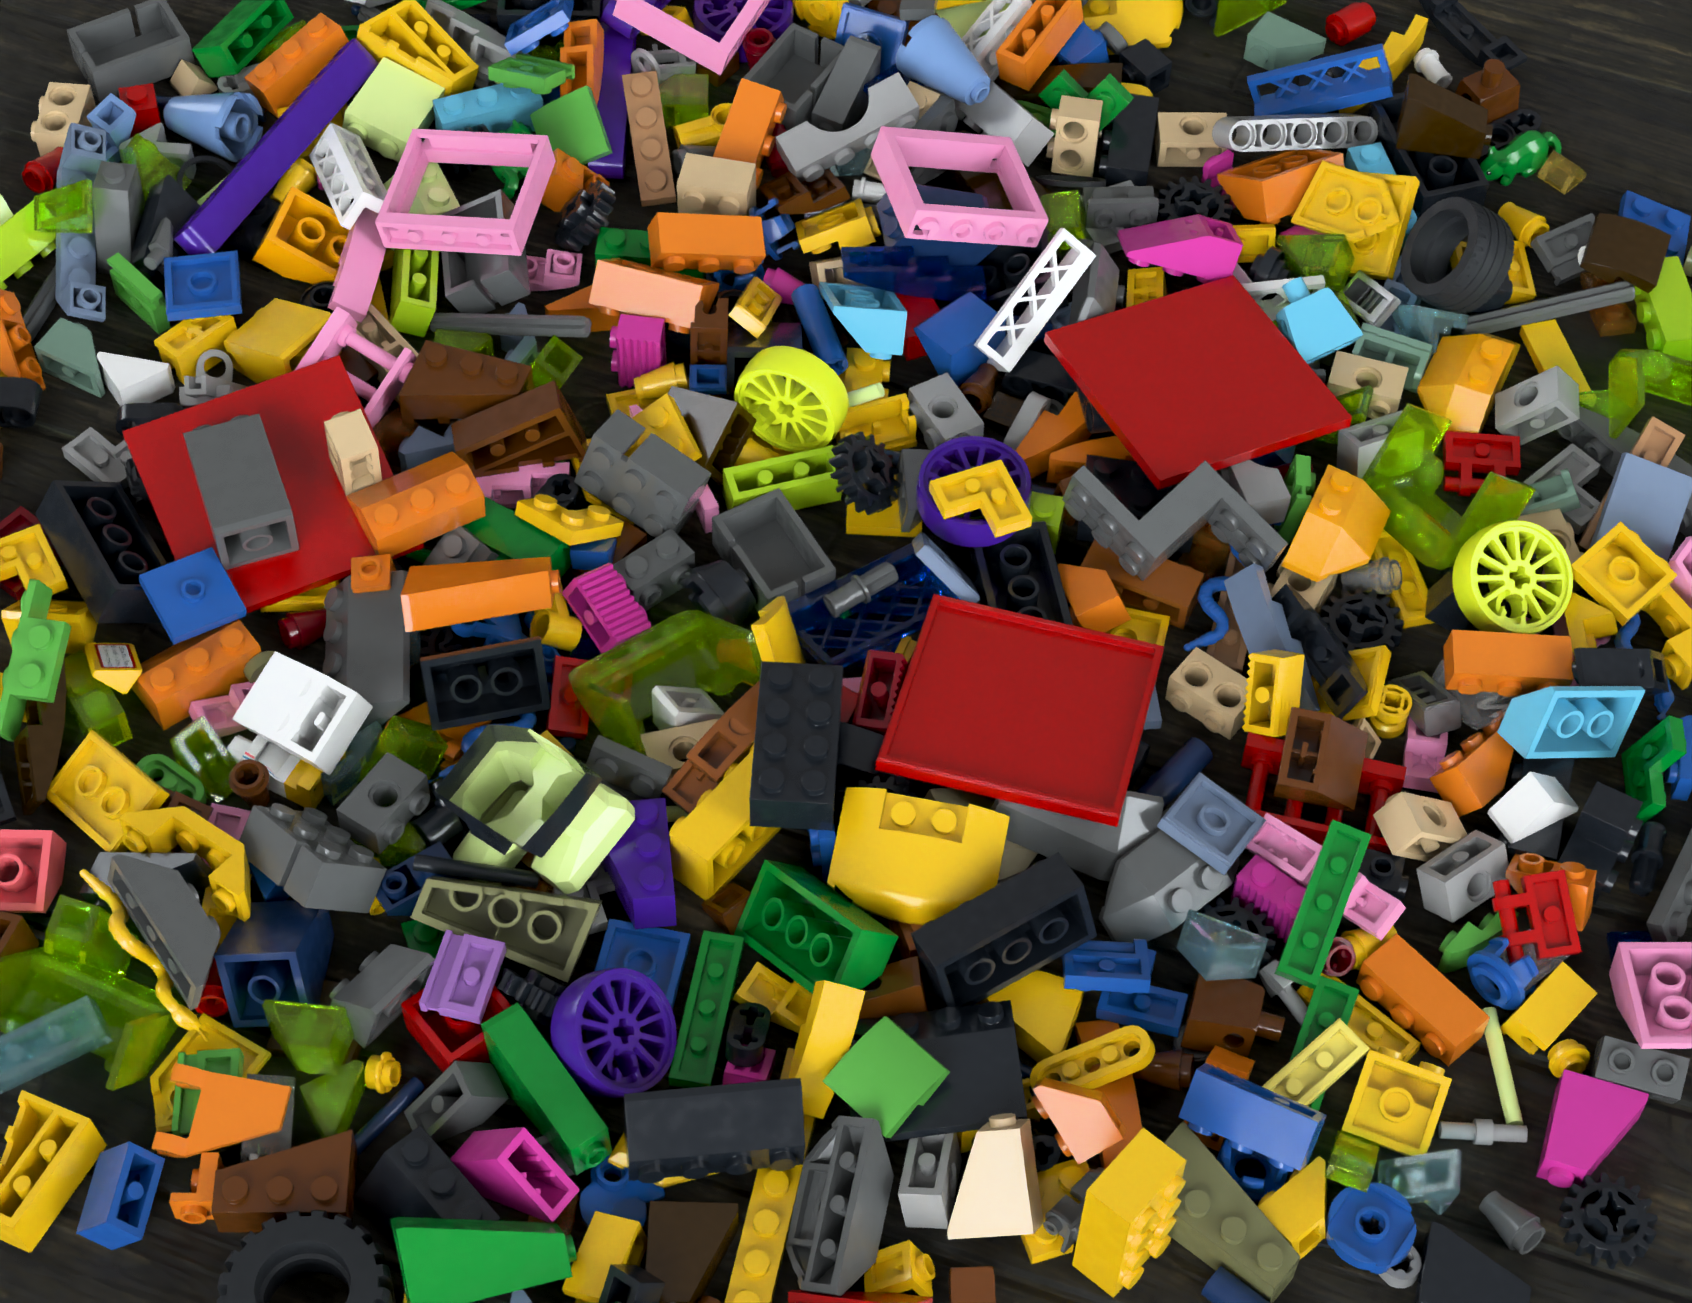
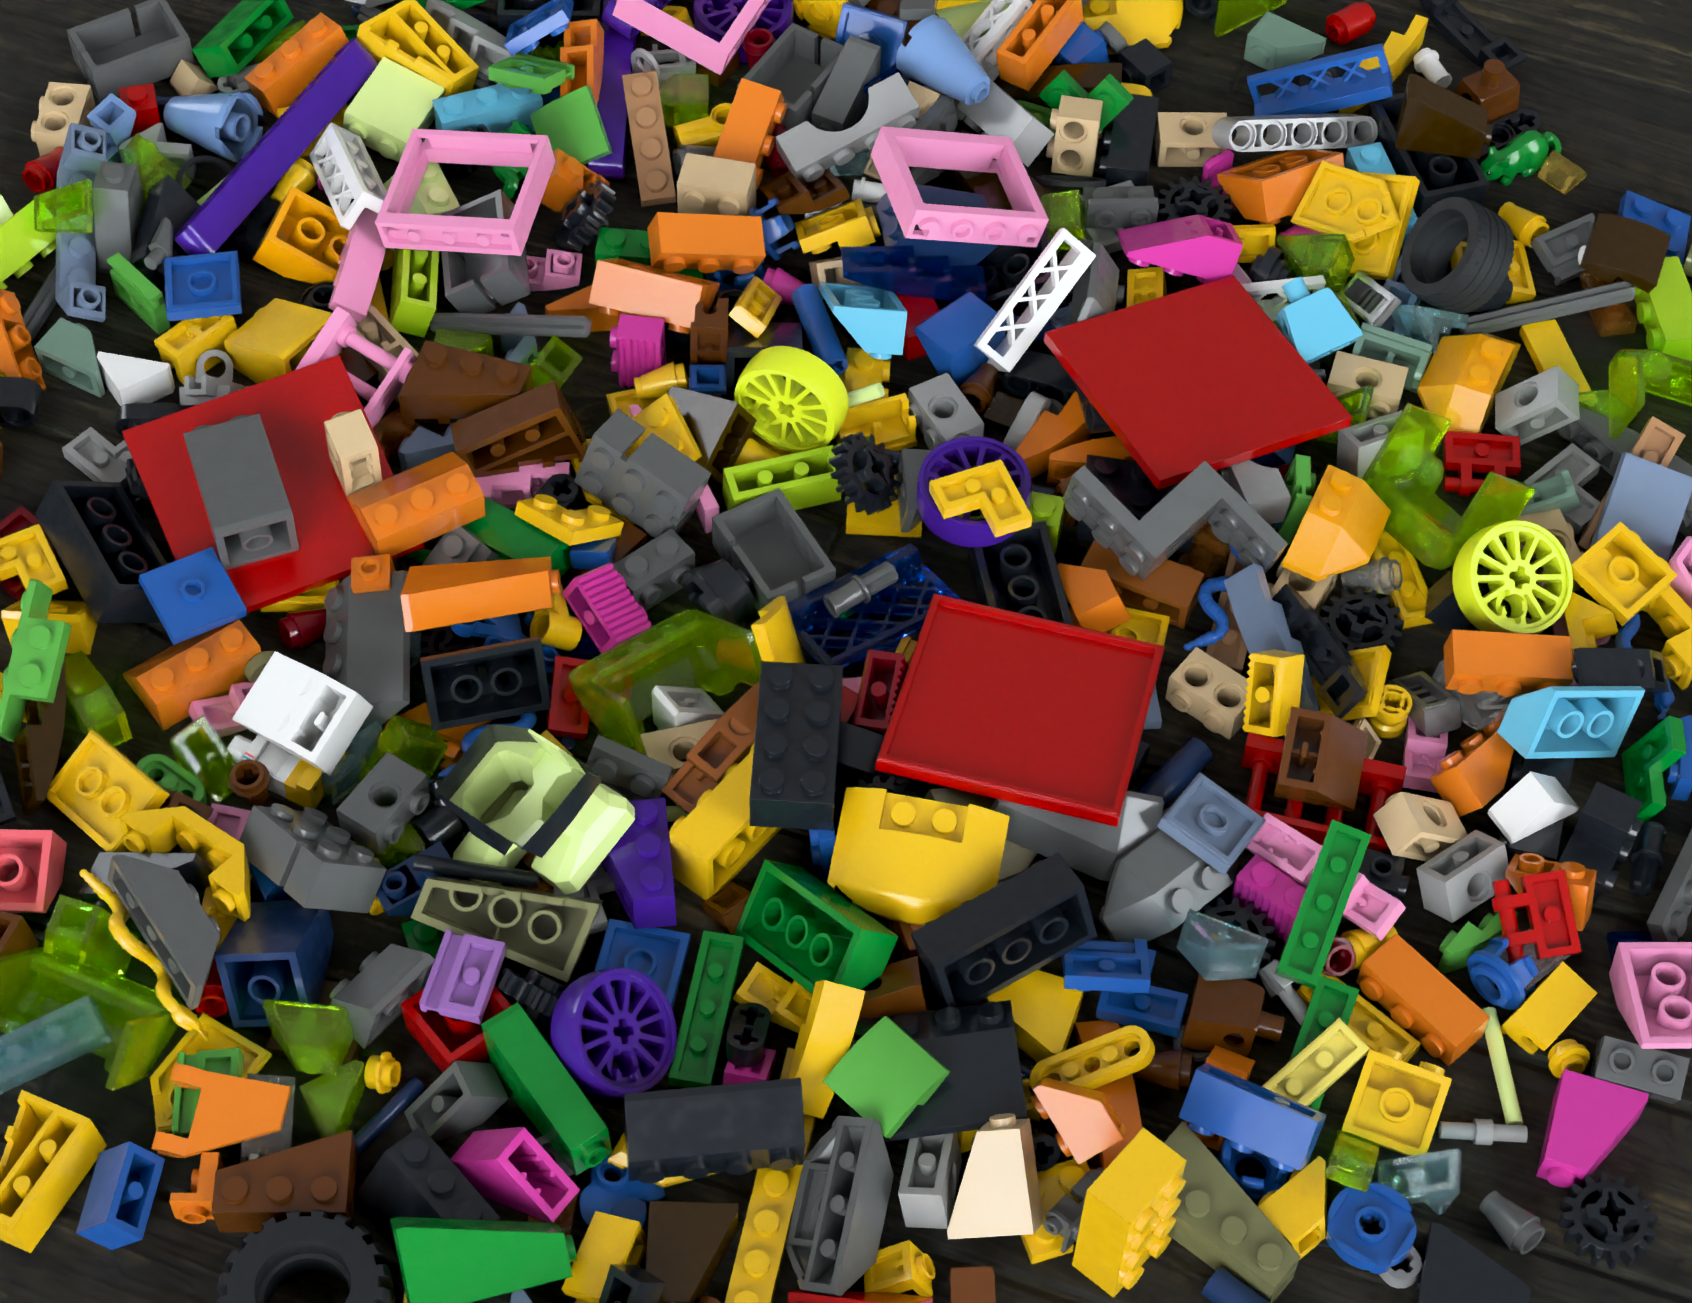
(114, 664): yellow slope -> none
(945, 568): sand blue tile -> none

